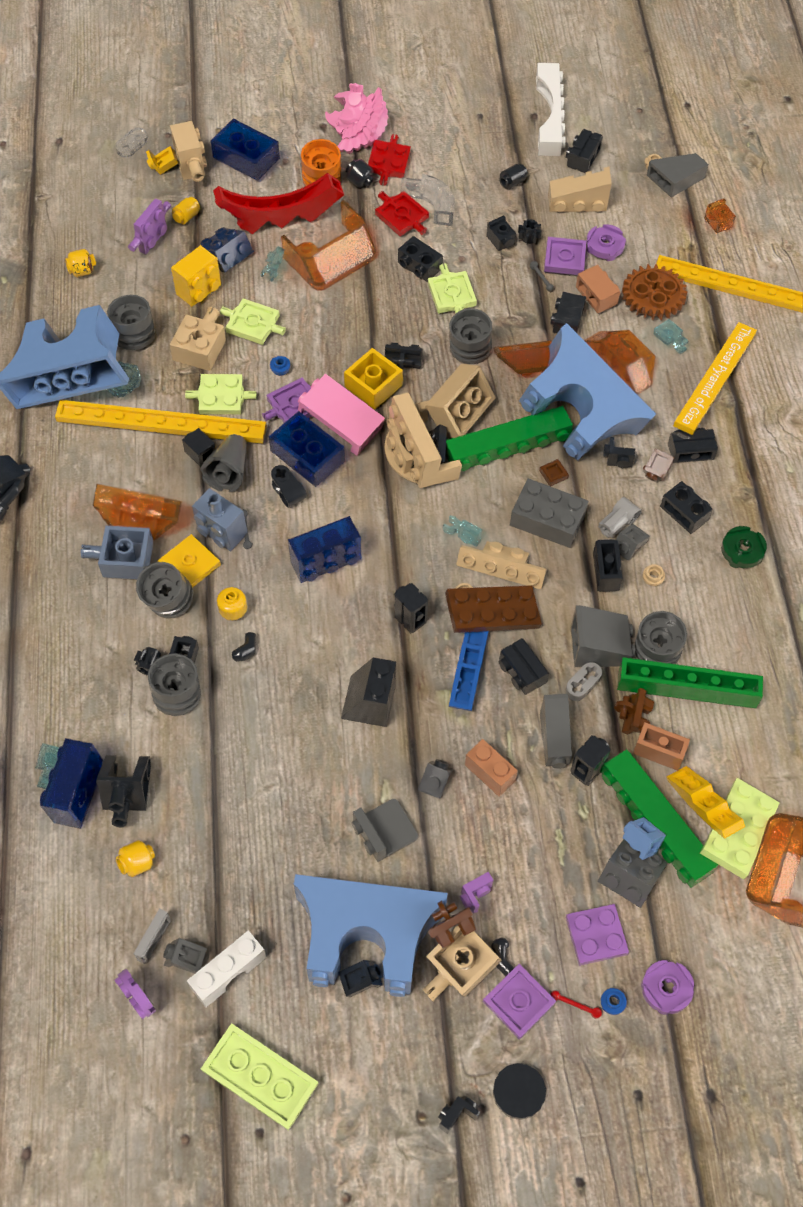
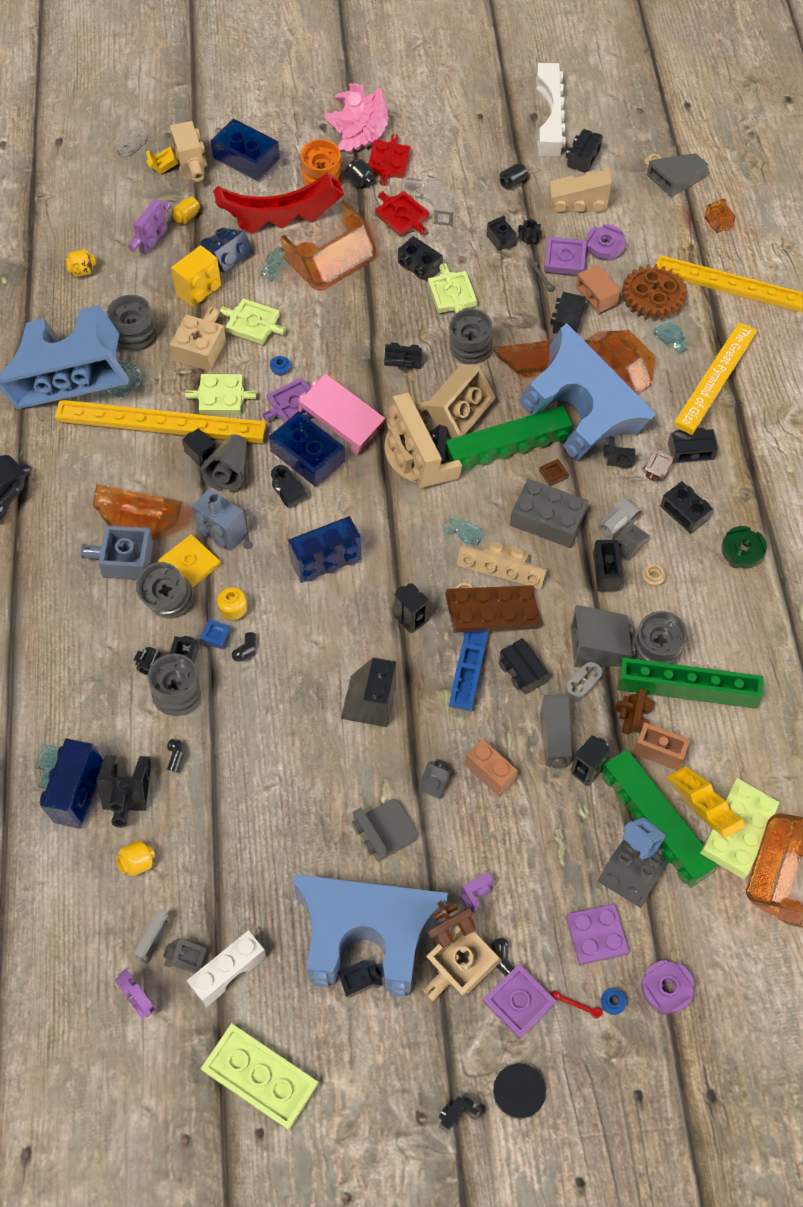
(177, 749): none -> black arm
(215, 634): none -> blue plate
(373, 378): yellow brick -> none

